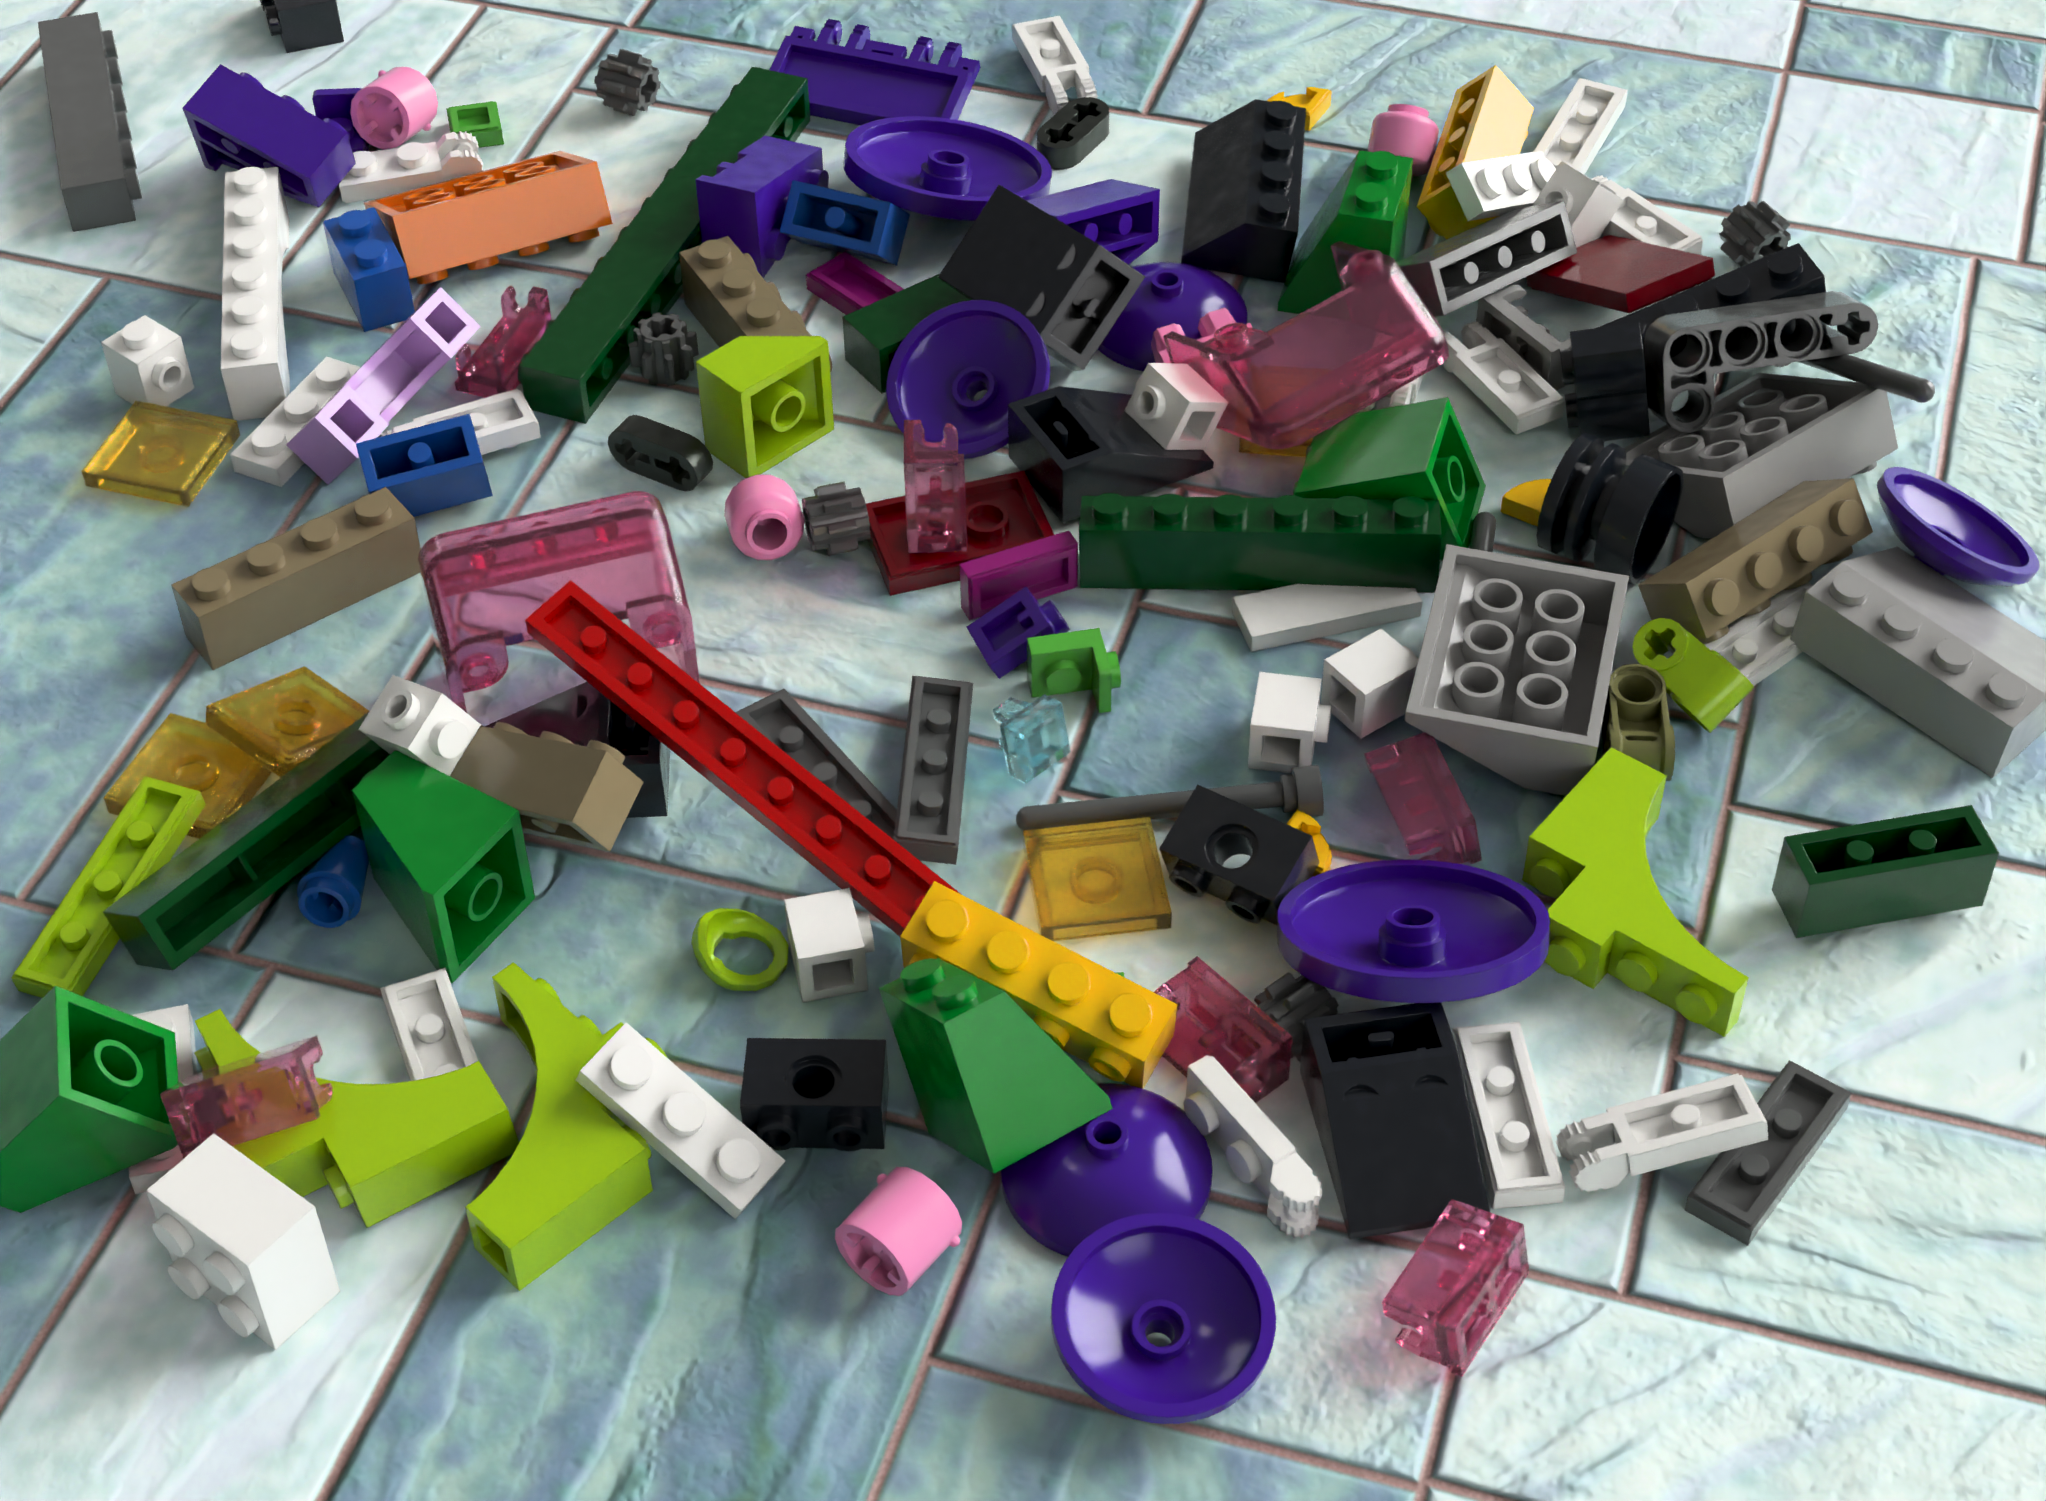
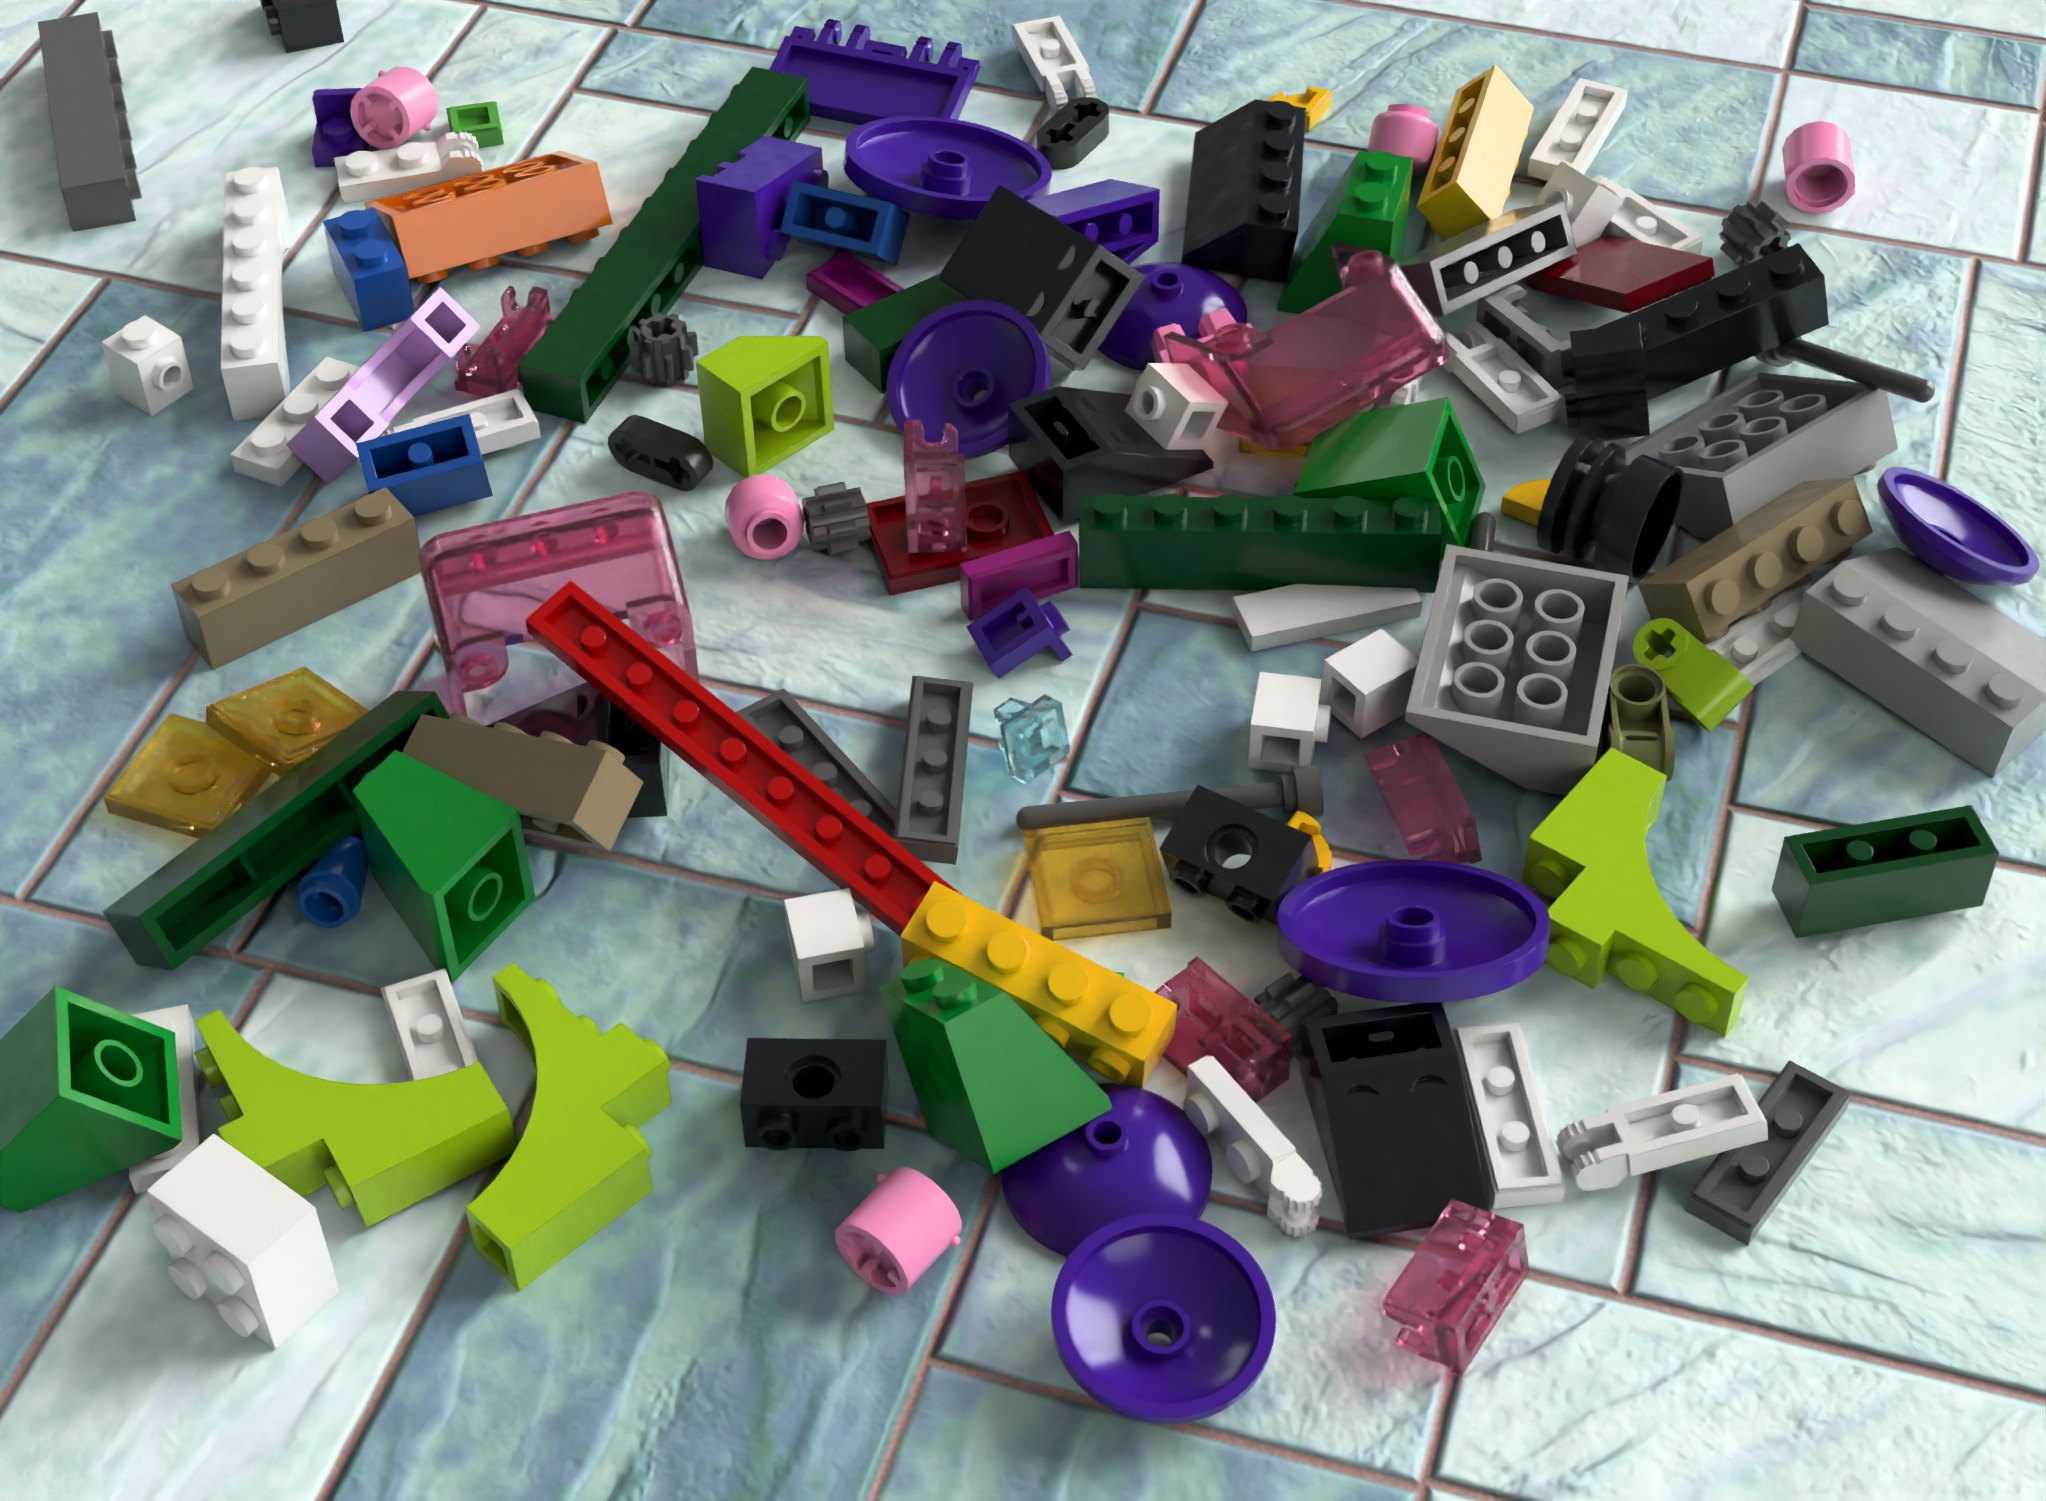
(134, 848): lime tile -> none
(161, 453): clear yellow tile -> none
(248, 1097): hinge -> none
(250, 126): dark purple wedge -> none
(420, 724): white brick -> none
(627, 82): dark grey gear -> none
(680, 1120): white plate -> none
(731, 925): lime piece -> none
(732, 296): dark tan brick -> none
(1073, 664): bright green bracket -> none
(1500, 183): white plate -> none
(1757, 346): dark grey beam -> none
(1818, 167): none -> bright pink piece

